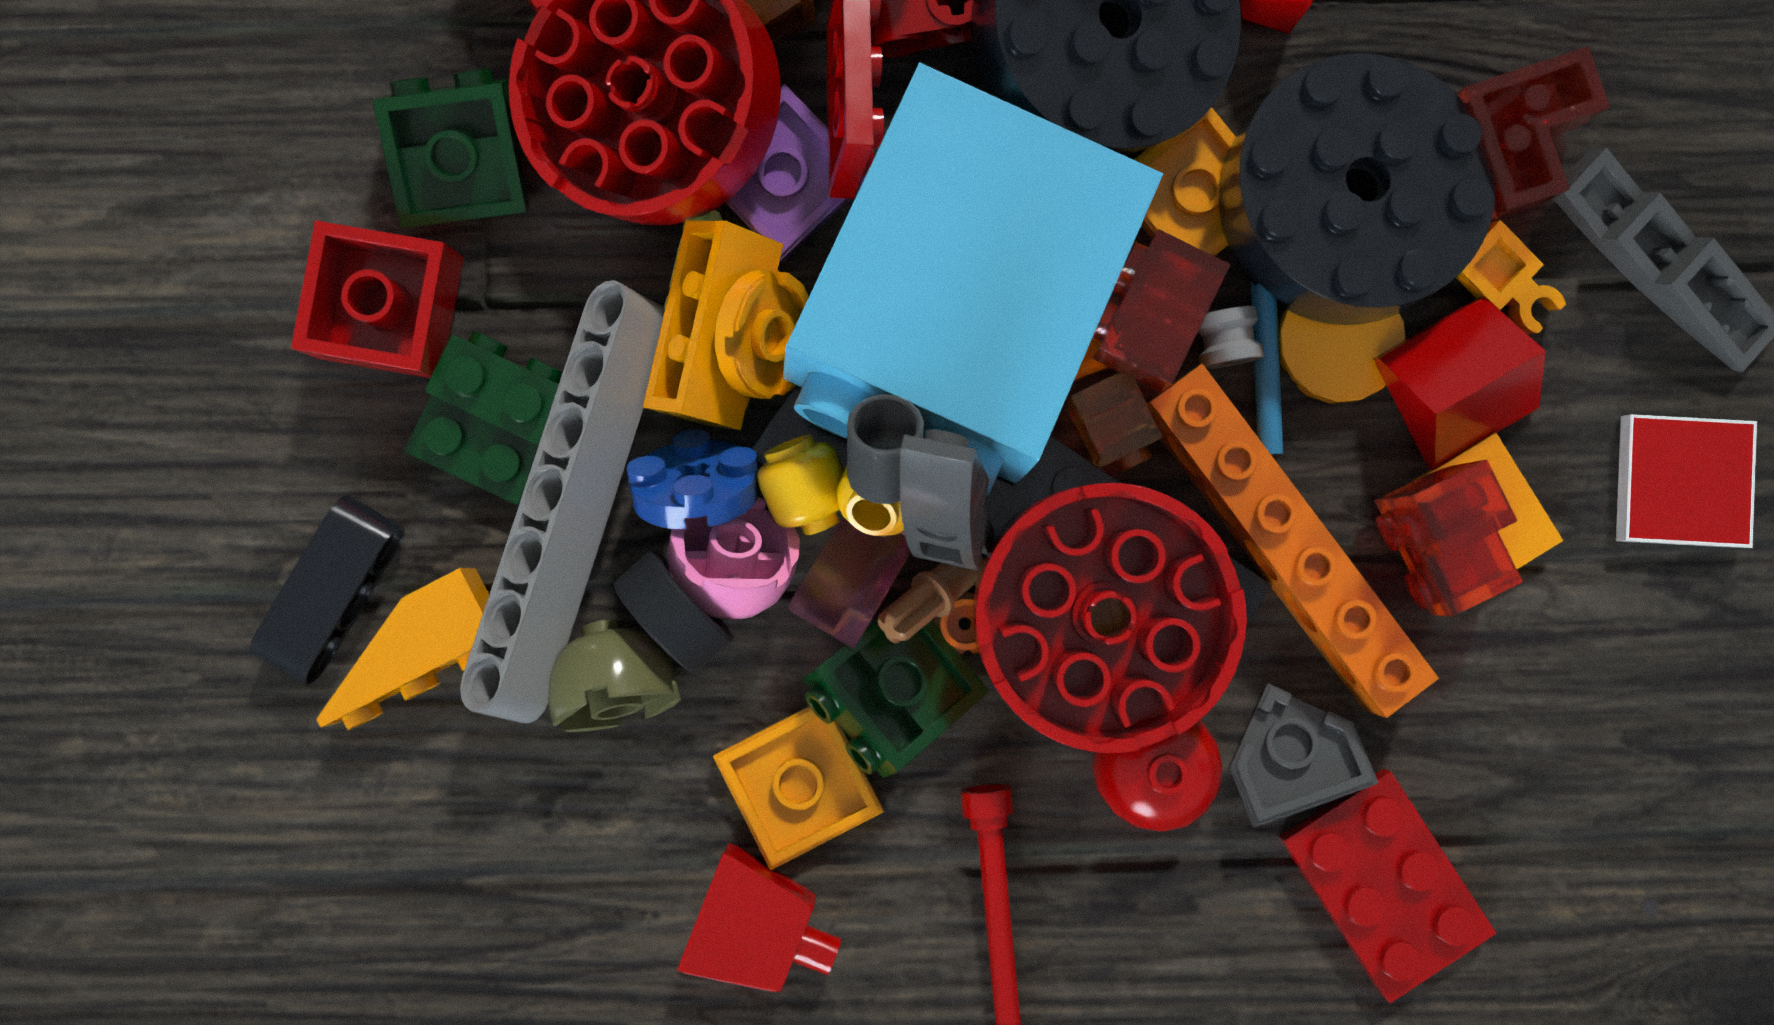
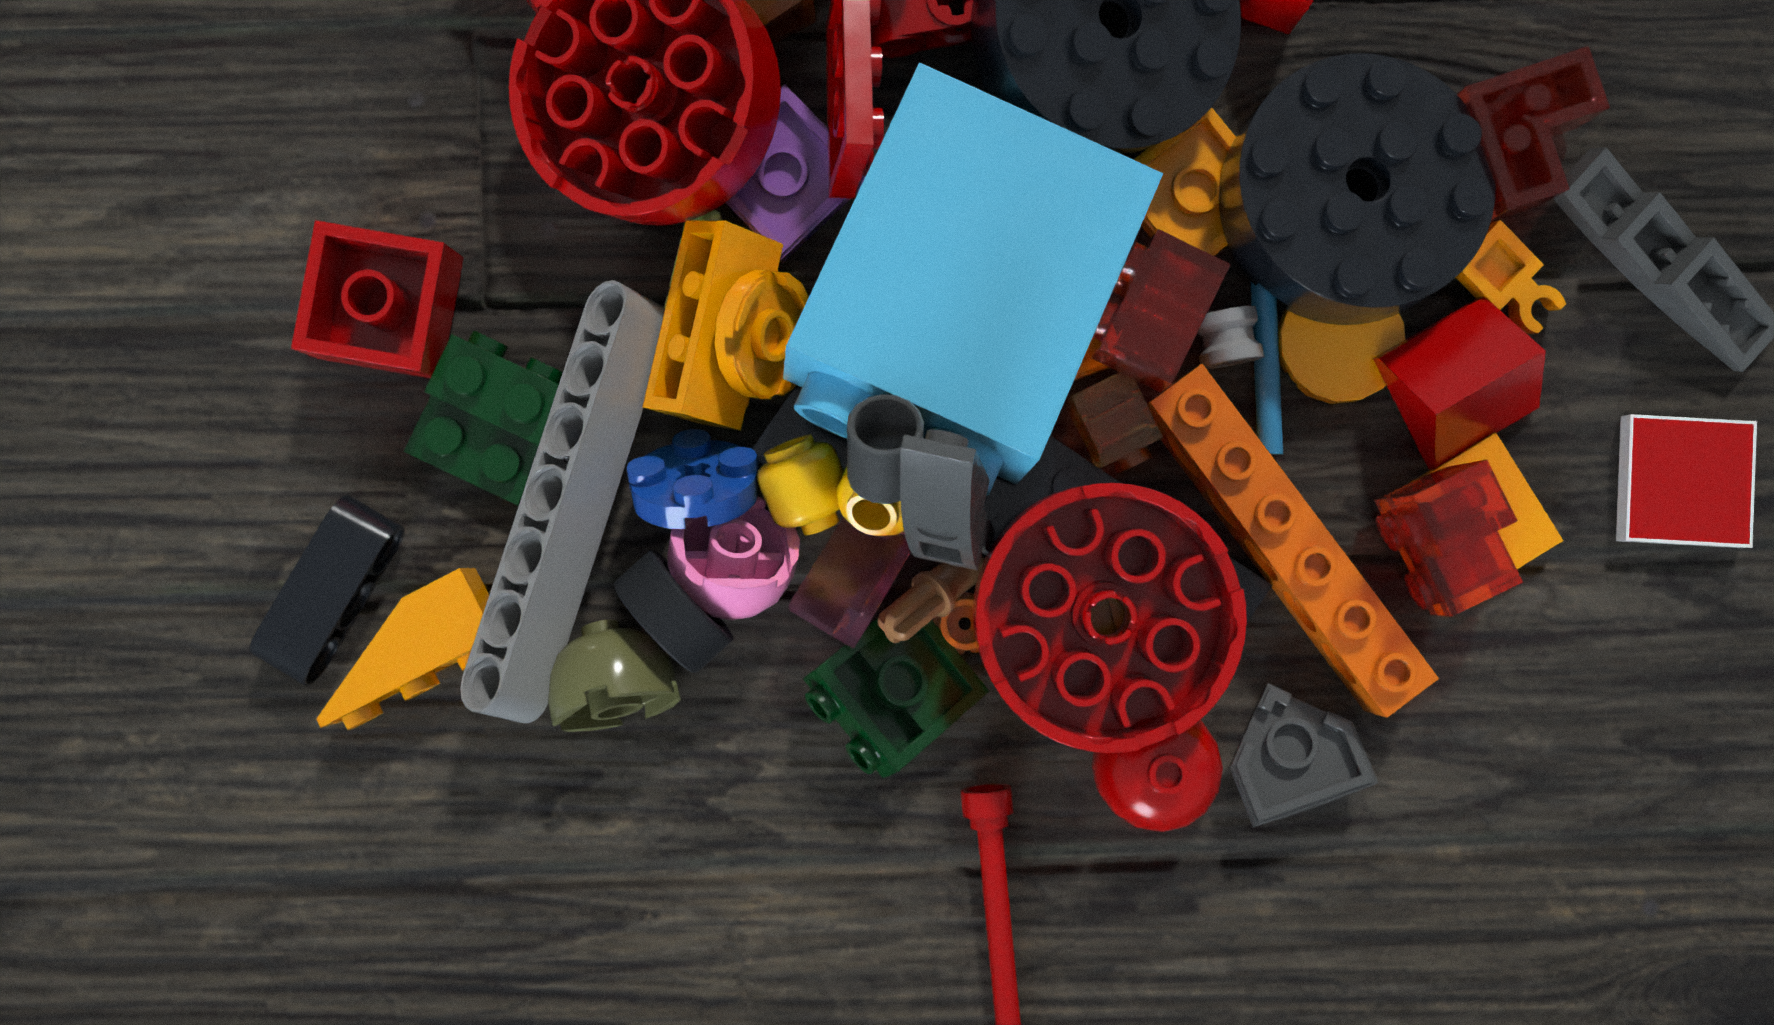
(451, 149): dark green plate -> none
(755, 927): red torso -> none
(797, 785): light orange tile -> none
(1387, 886): red plate -> none

